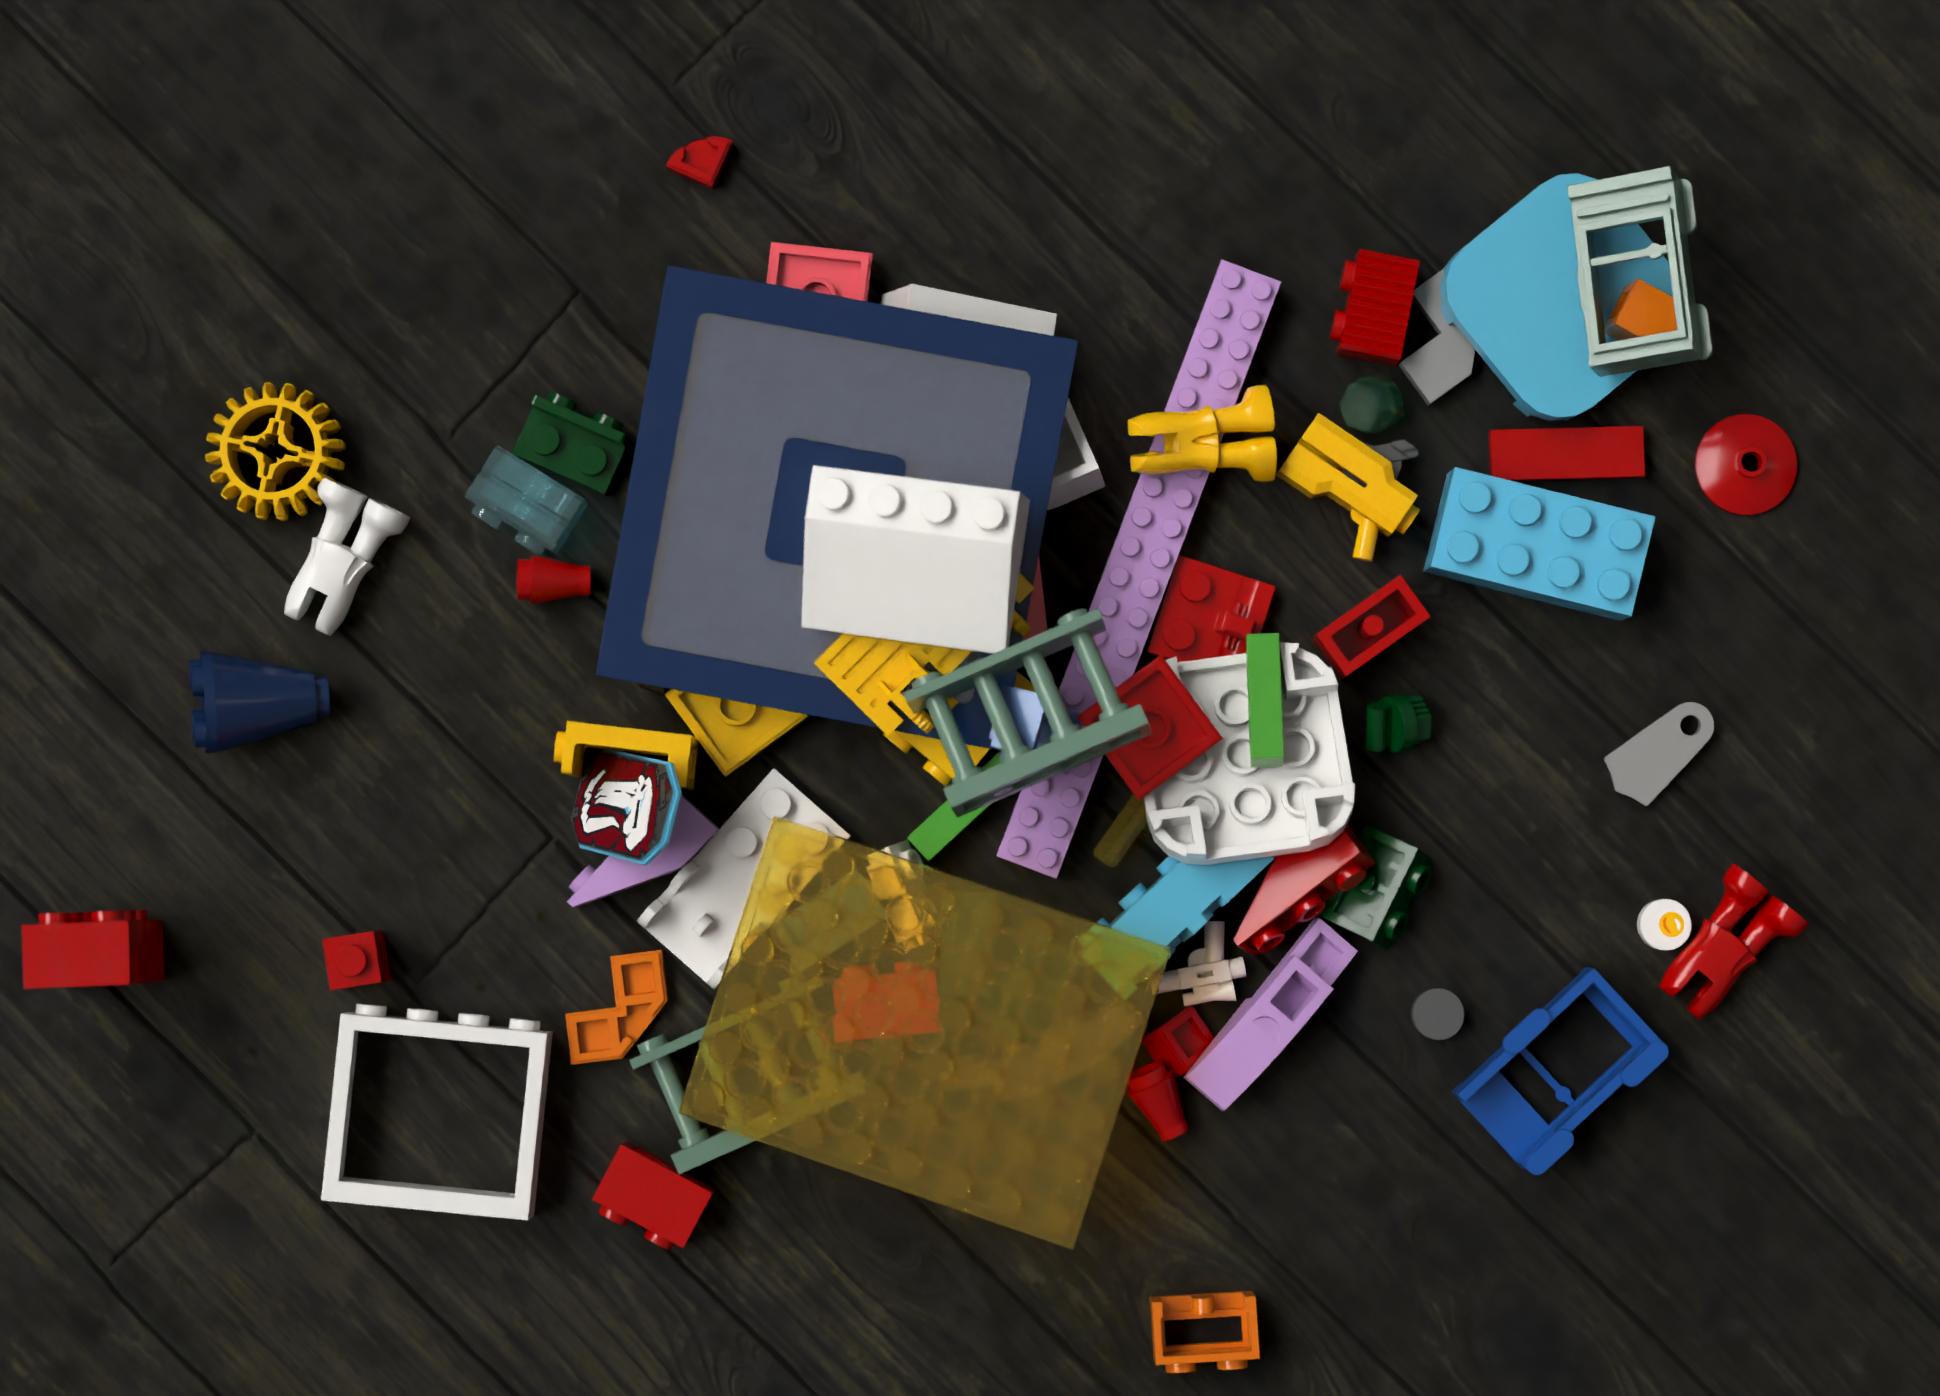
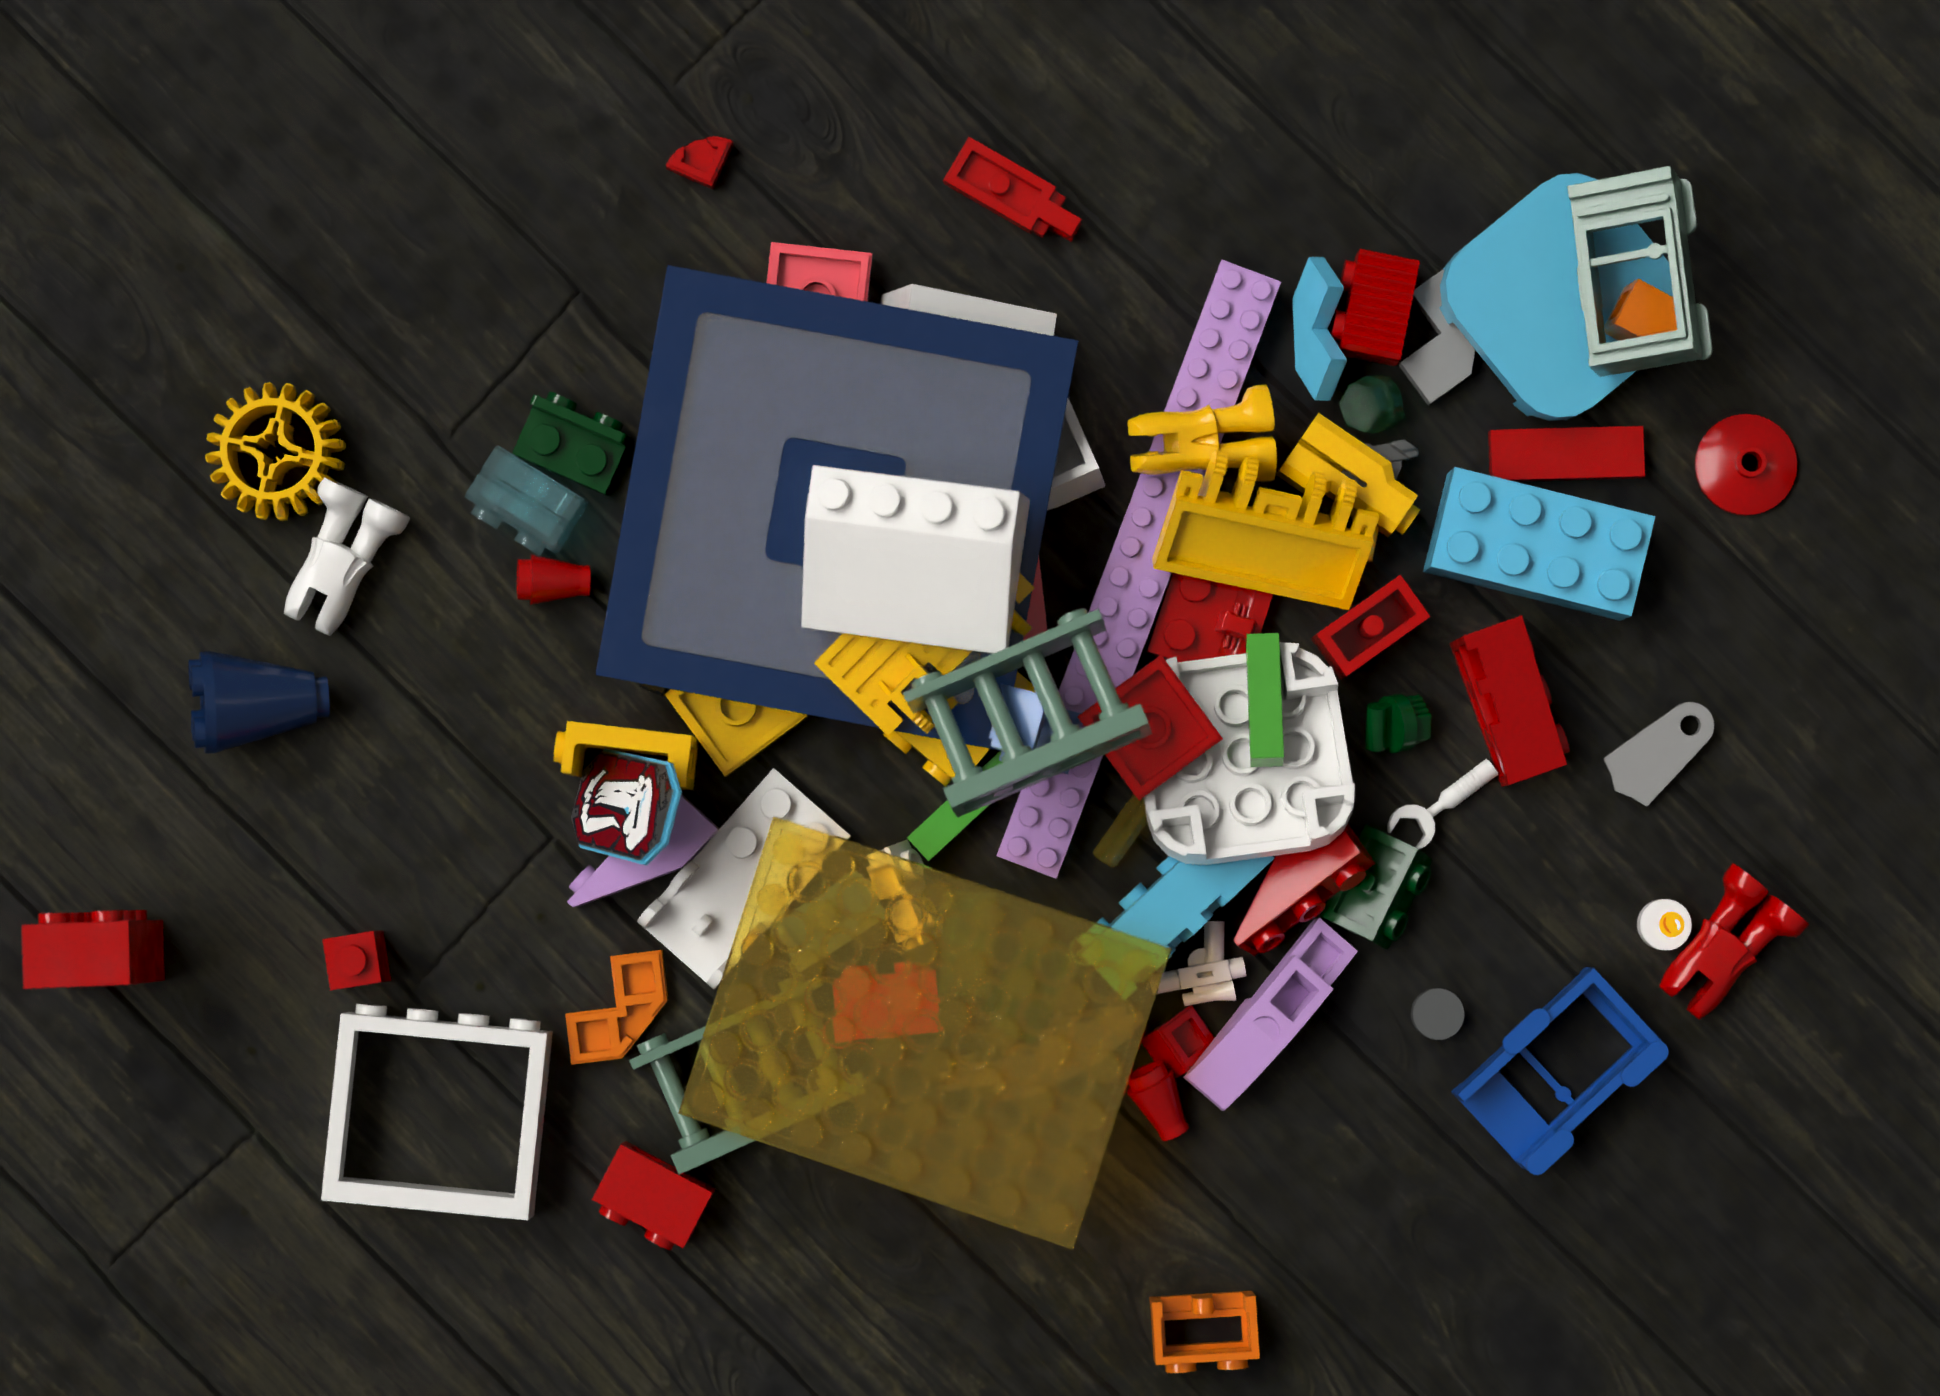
(1010, 191): none -> red hinge
(1269, 547): none -> yellow hinge
(1316, 352): none -> medium azure tile
(1448, 799): none -> white piece
(1510, 701): none -> red wedge

